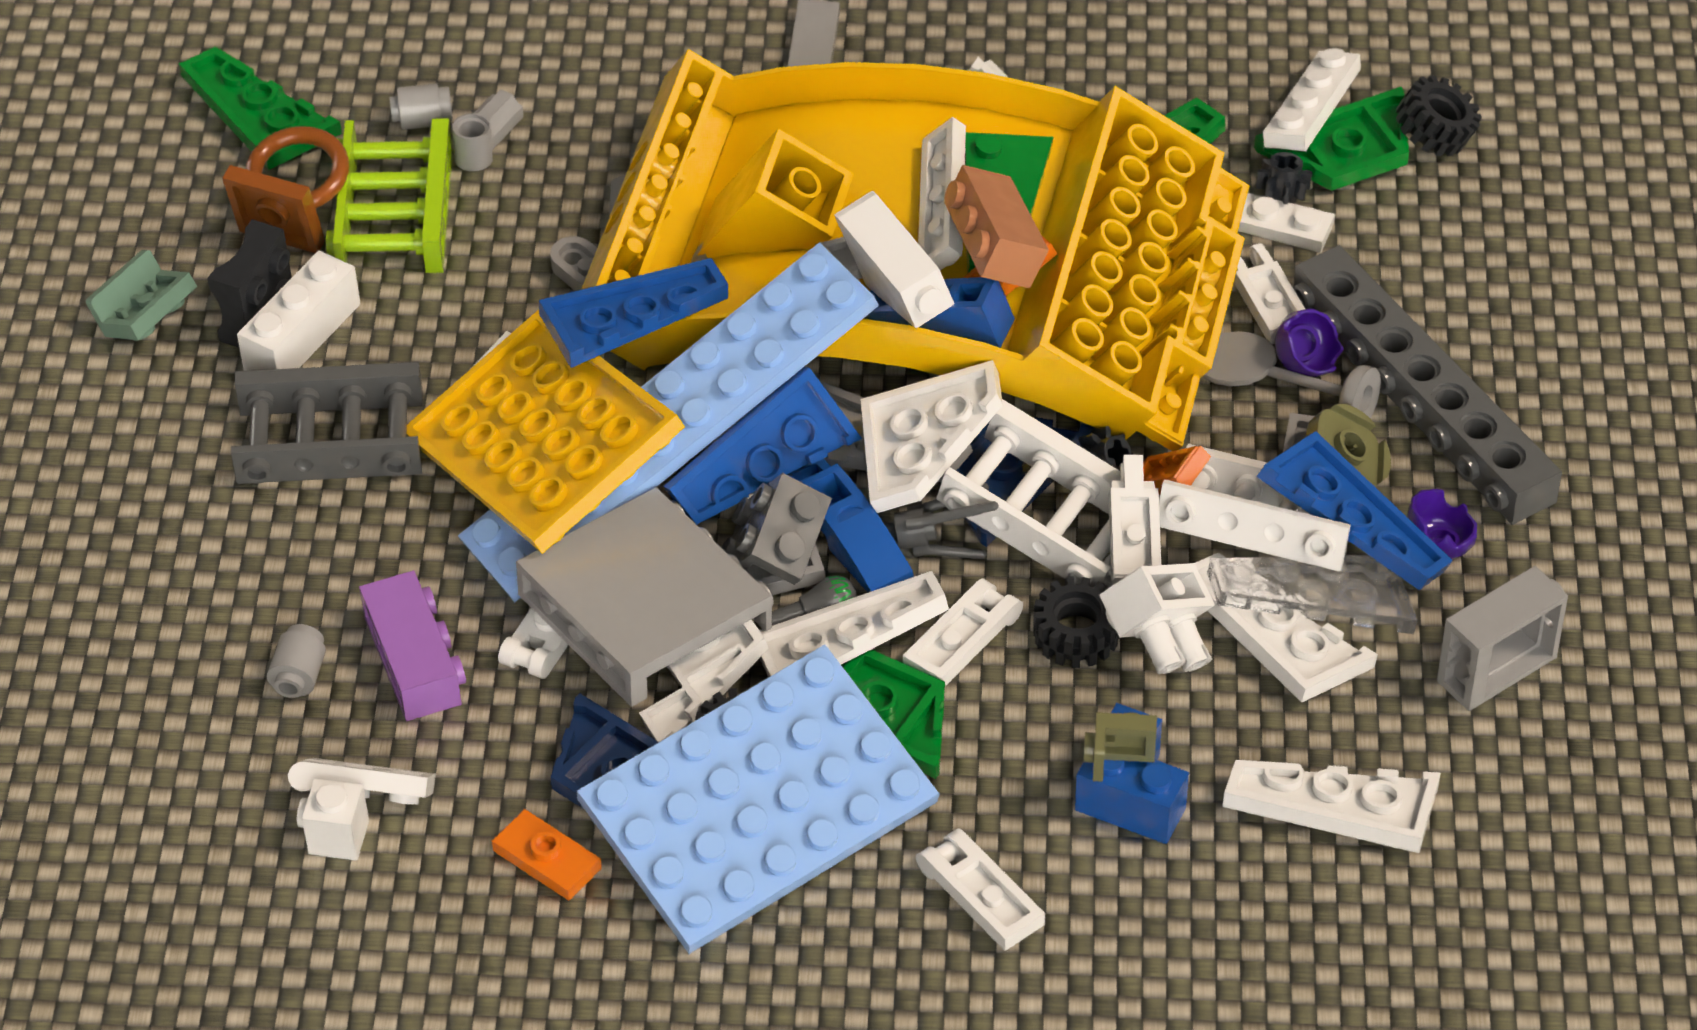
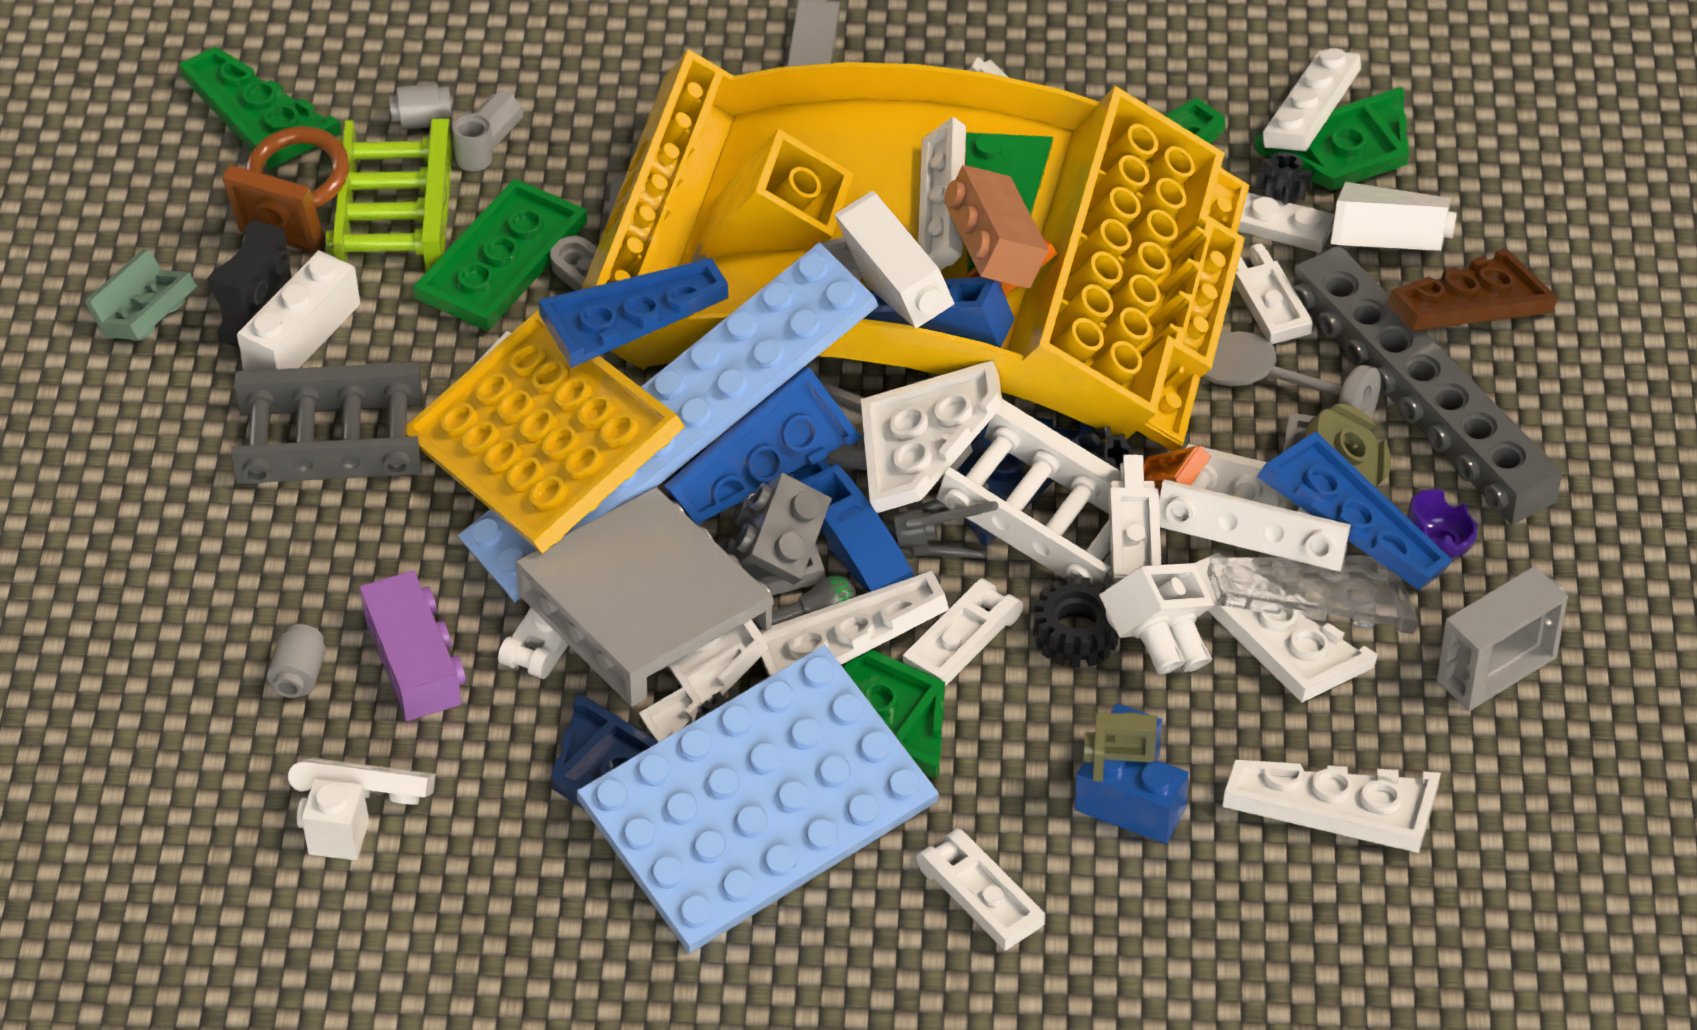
(499, 254): none -> green plate
(547, 854): orange plate -> none
(1308, 343): dark purple hair -> none
(1391, 218): none -> white slope
(1438, 115): black tyre -> none
(1477, 294): none -> reddish brown wing

